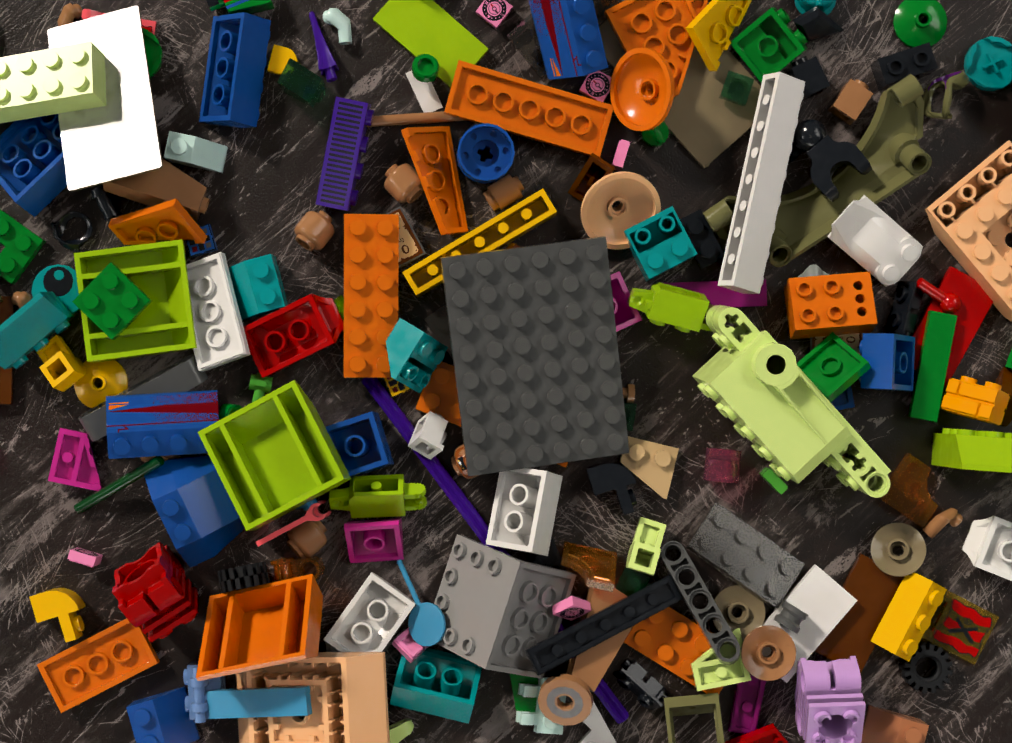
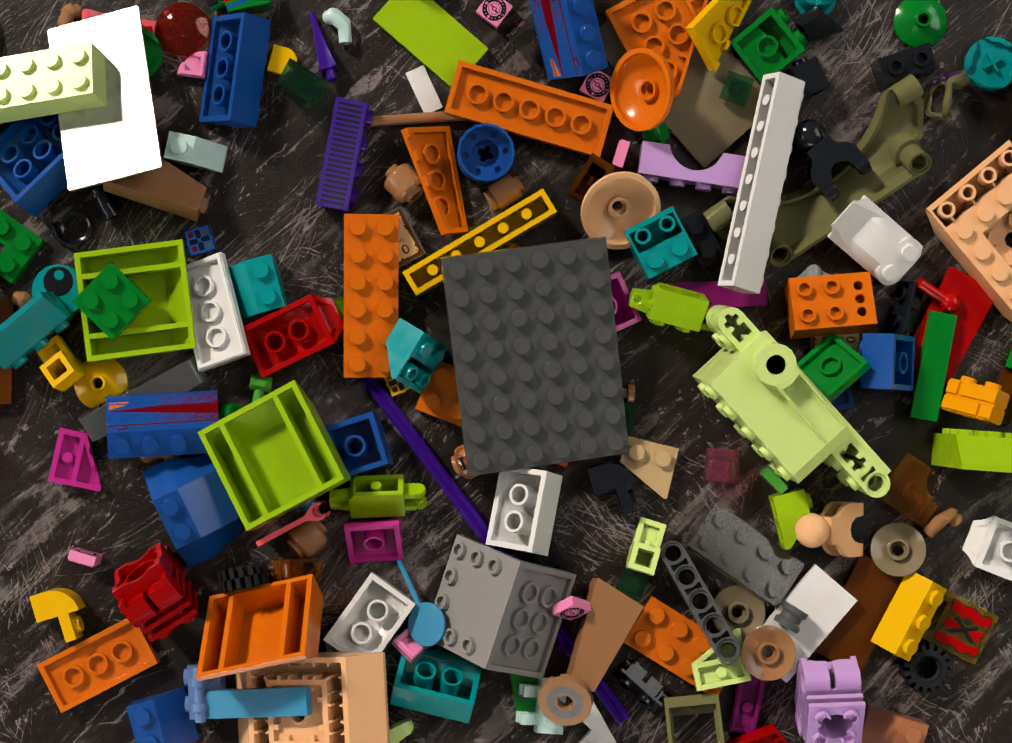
(119, 484): dark green bar -> none
(156, 223): orange wing -> none
(182, 28): none -> clear red dish
(194, 66): none -> bright pink tile
(314, 230): medium nougat head -> none
(425, 68): green tile -> none
(429, 435): white brick -> none
(593, 564): clear orange tile -> none
(603, 624): black tile -> none
(658, 163): none -> lavender arch
(787, 511): none -> lime slope
(831, 529): none -> light nougat piece
(851, 101): medium nougat brick -> none

